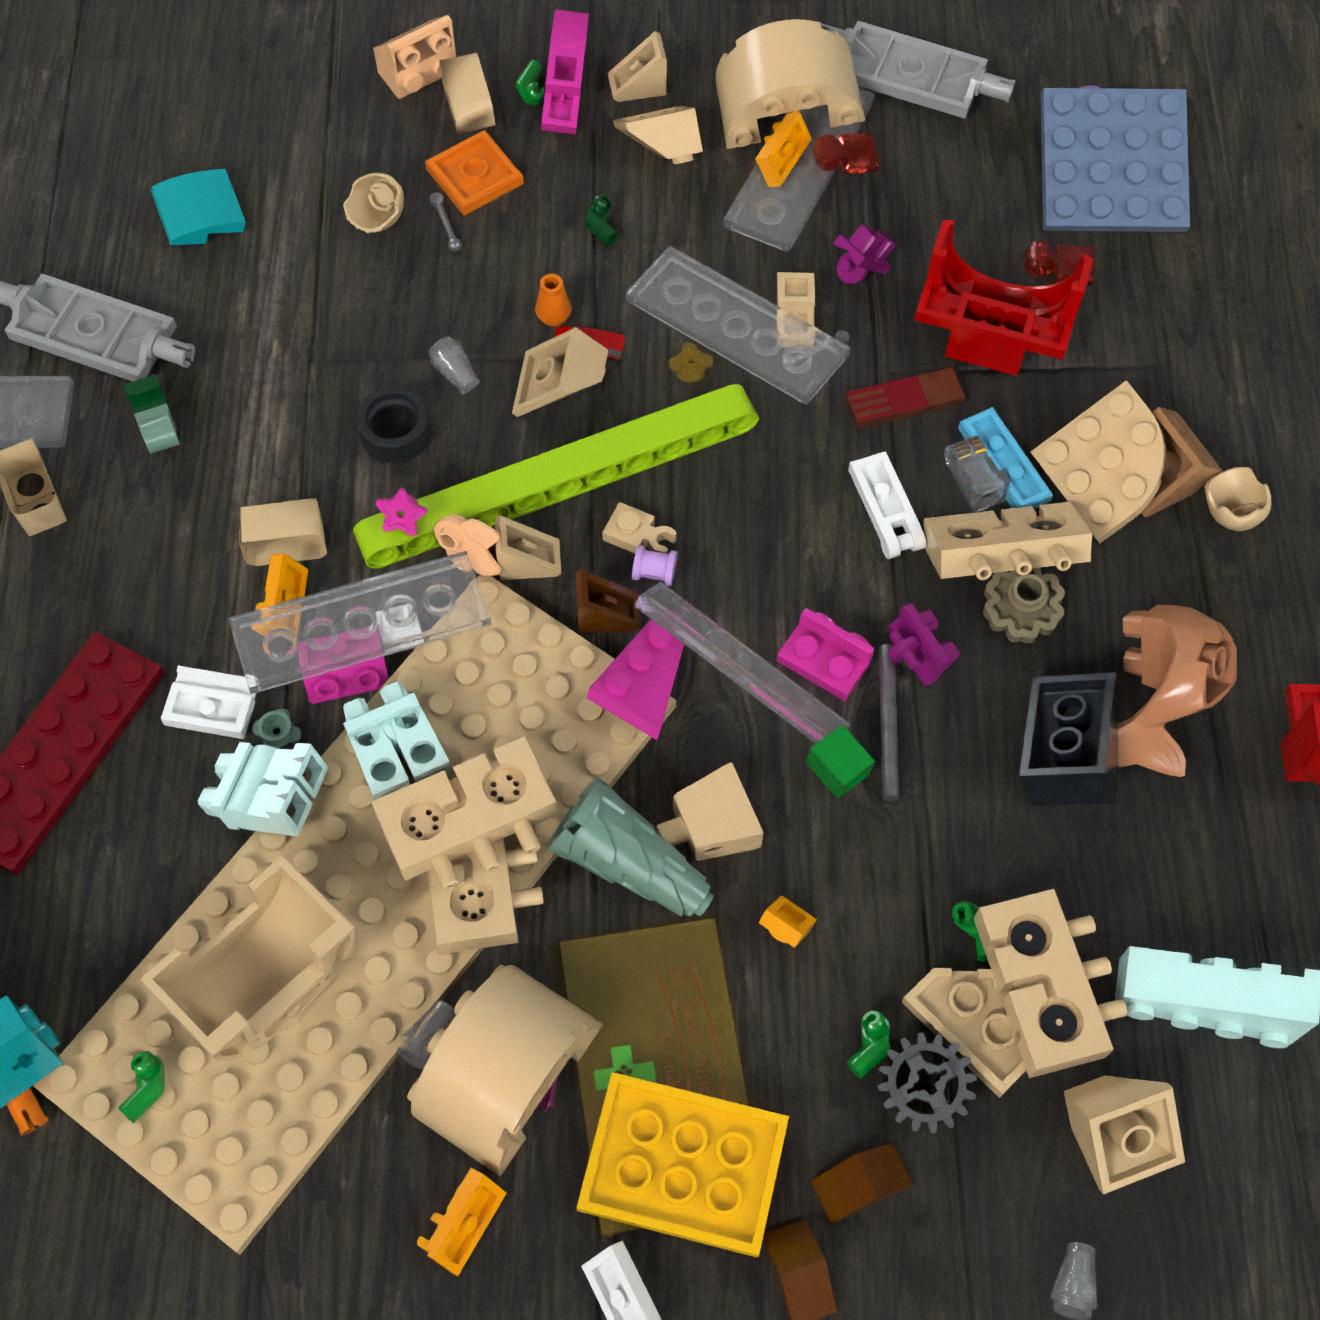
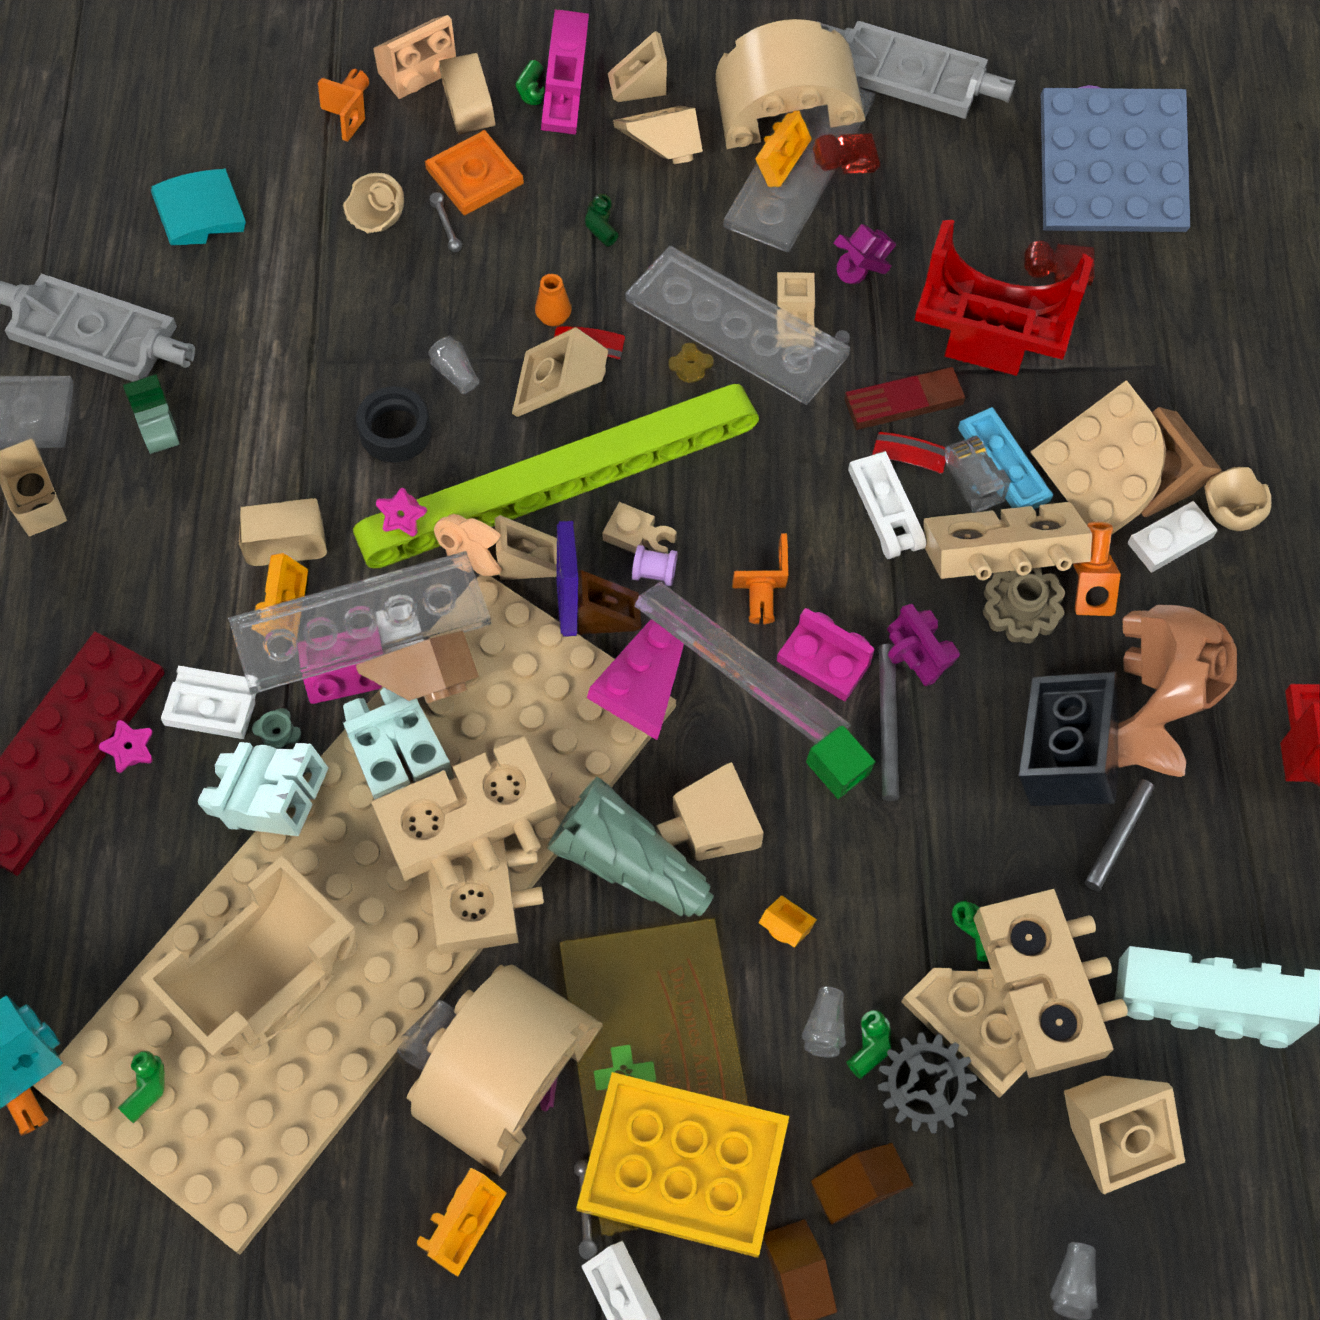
(132, 756): none -> dark pink plate
(345, 100): none -> orange bracket
(426, 669): none -> medium nougat slope
(567, 578): none -> dark purple tile
(587, 1248): none -> flat silver hinge
(762, 585): none -> orange bracket
(826, 1026): none -> clear cone
(911, 451): none -> red sticker
(1099, 572): none -> orange bracket
(1119, 835): none -> flat silver bar
(1172, 536): none -> white plate

